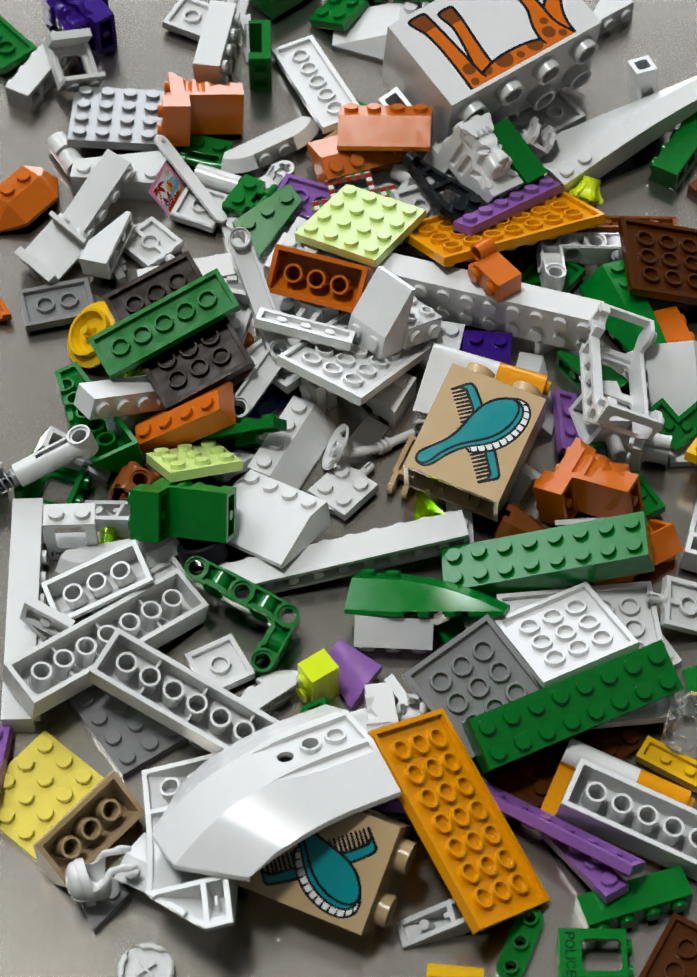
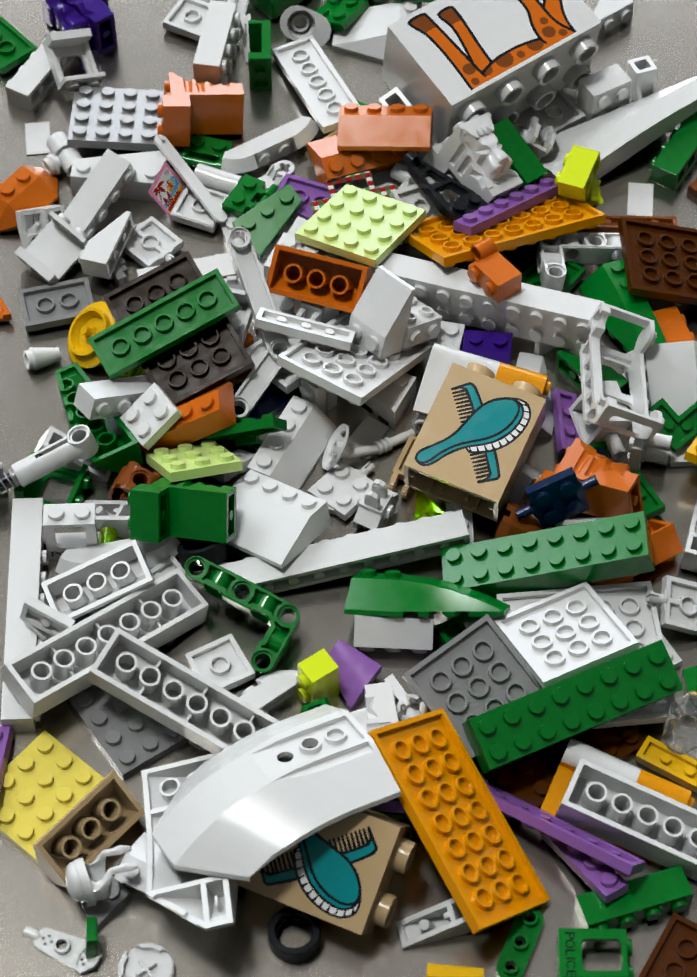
(34, 220): none -> white slope
(36, 137): none -> white sticker
(40, 357): none -> white cone
(52, 164): none -> white plate
(69, 956): none -> white piece
(91, 936): none -> green tile
(151, 416): none -> white plate
(289, 954): none -> black tyre
(302, 22): none -> white piece
(375, 506): none -> white hinge
(557, 498): none -> dark blue plate
(578, 173): none -> neon yellow brick
(603, 91): none -> white brick
(640, 199): none -> white sticker

